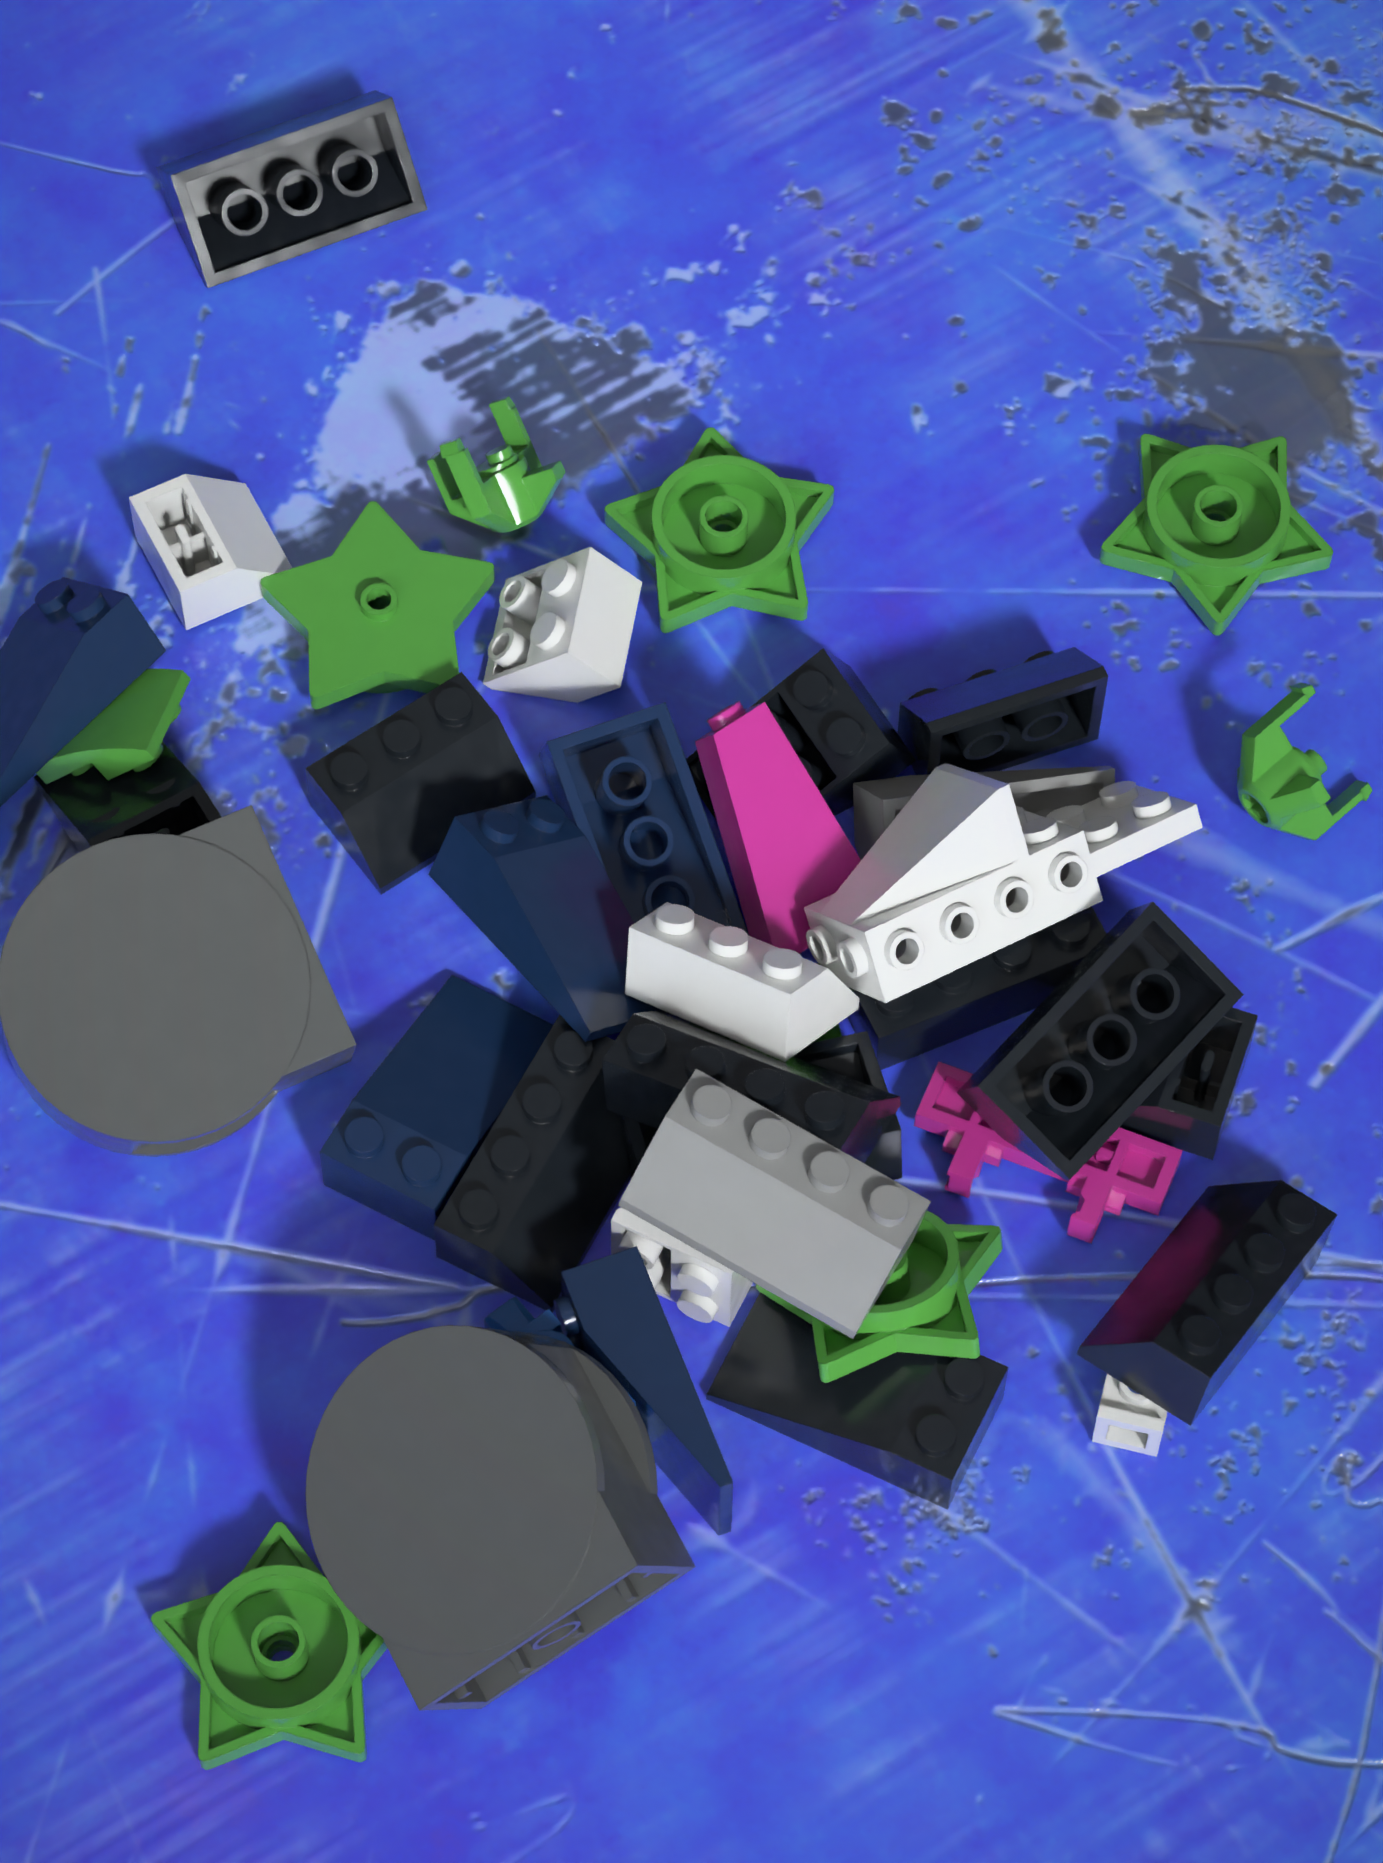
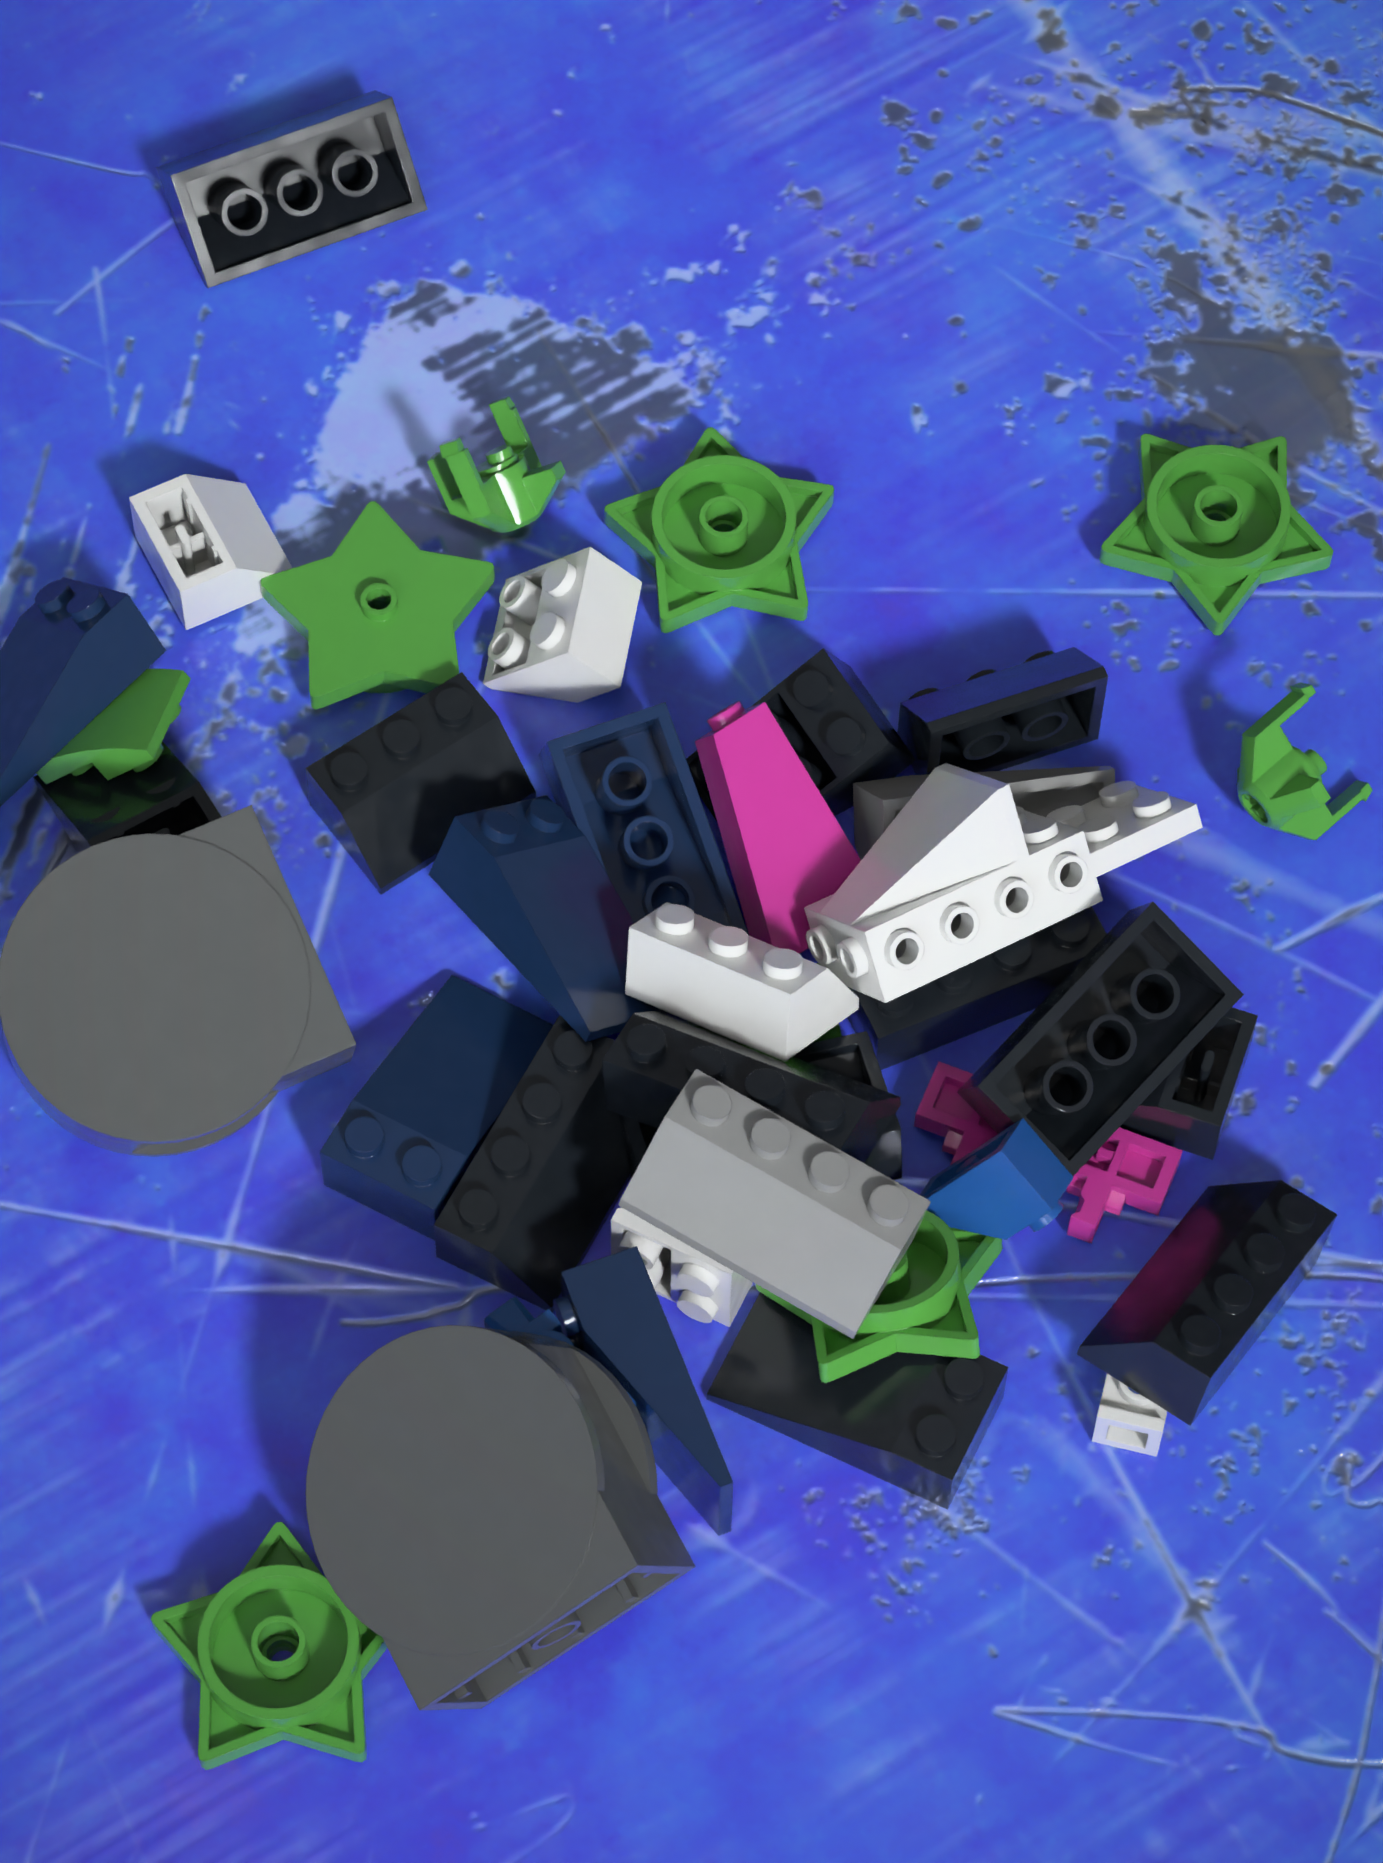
(1001, 1186): none -> blue slope

